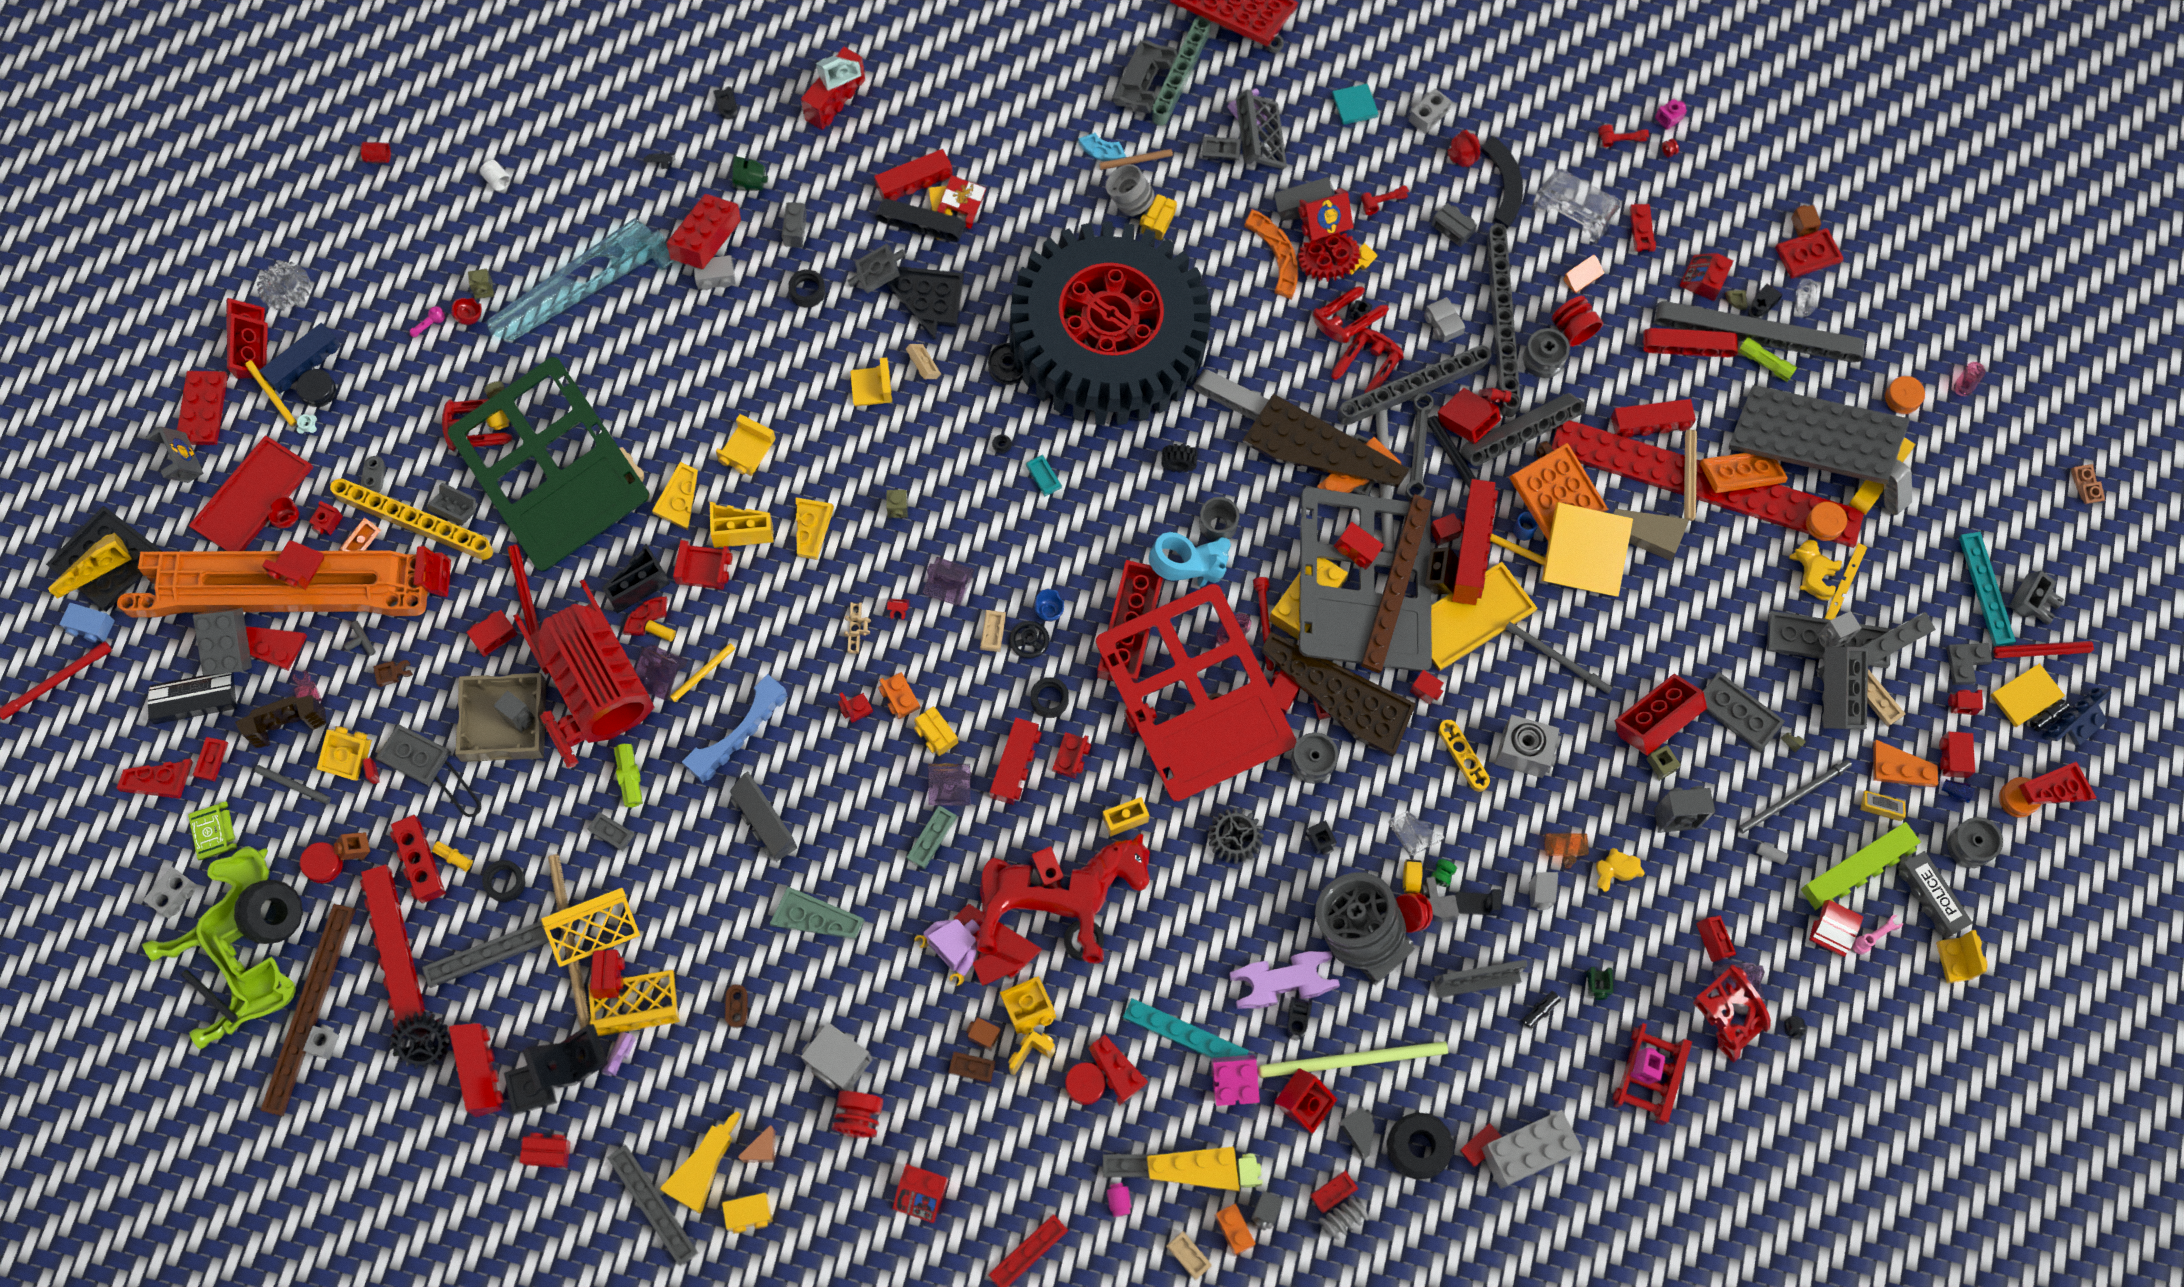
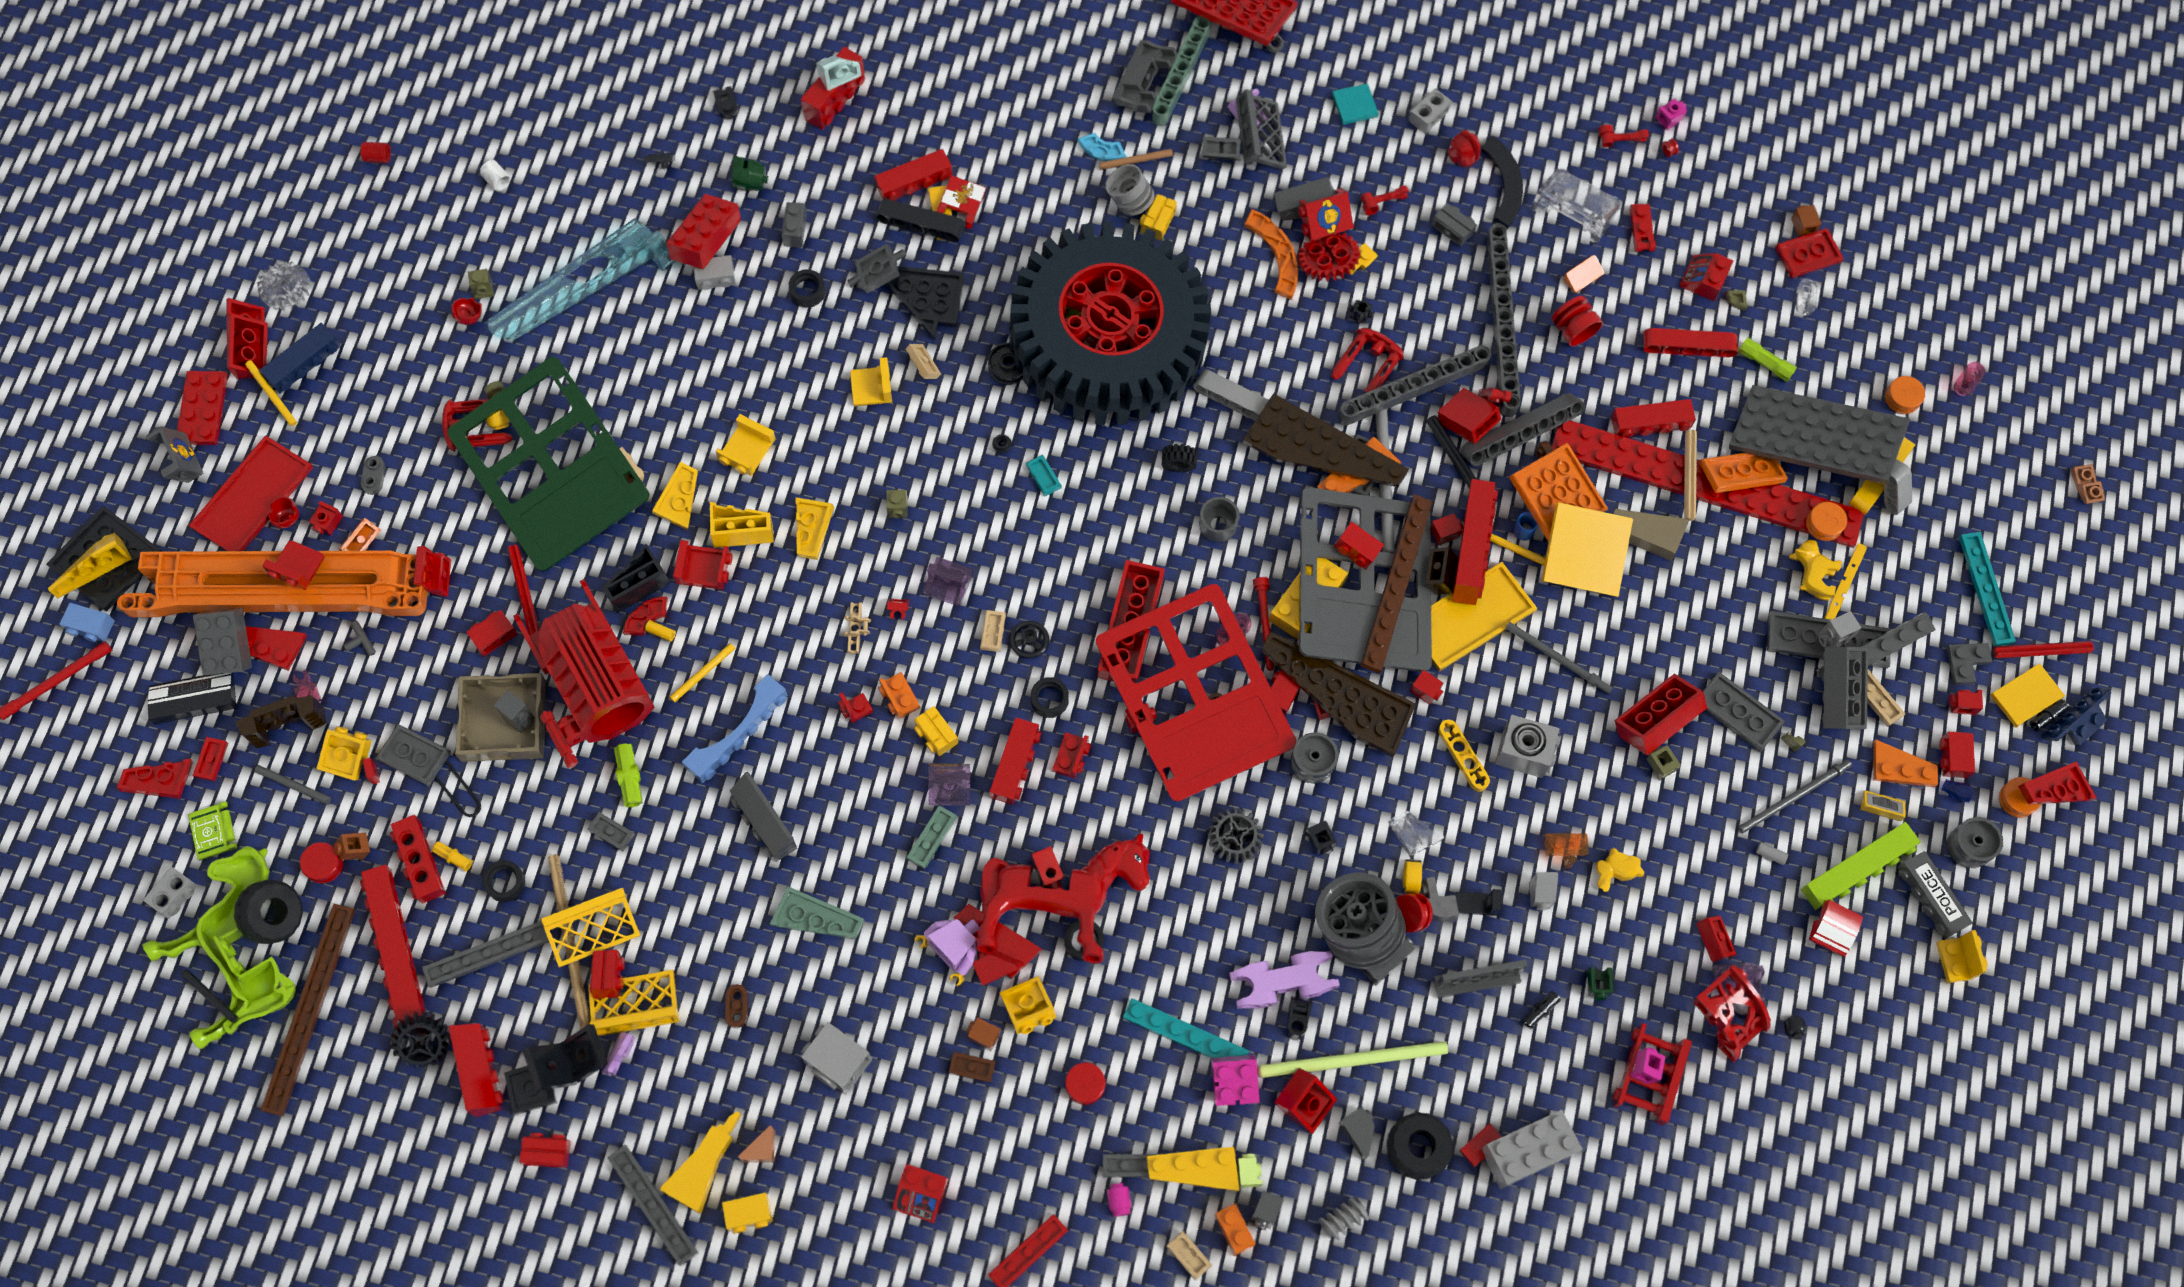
(304, 419): light aqua plate -> none
(316, 388): black head -> none
(325, 1050): light grey brick -> none
(388, 672): reddish brown plate -> none
(405, 512): yellow beam -> none
(435, 315): dark pink piece -> none
(453, 504): dark grey bracket -> none
(658, 670): clear purple bracket -> none
(857, 1114): red wheel -> none
(1042, 1043): yellow bracket -> none
(1049, 605): blue hair -> none
(1119, 1070): red wing -> none
(1125, 816): yellow brick -> none
(1205, 561): medium azure animal -> none
(1333, 326): red piece -> none
(1333, 1192): red plate -> none
(1419, 444): dark grey piece -> none
(1444, 319): light grey brick -> none
(1444, 872): green wheel -> none
(1546, 353): dark grey wheel -> none
(1684, 809): dark grey brick -> none
(1762, 331): dark grey beam -> none
(1764, 301): black piece -> none
(1864, 943): bright pink brick -> none
(2033, 594): dark grey brick -> none

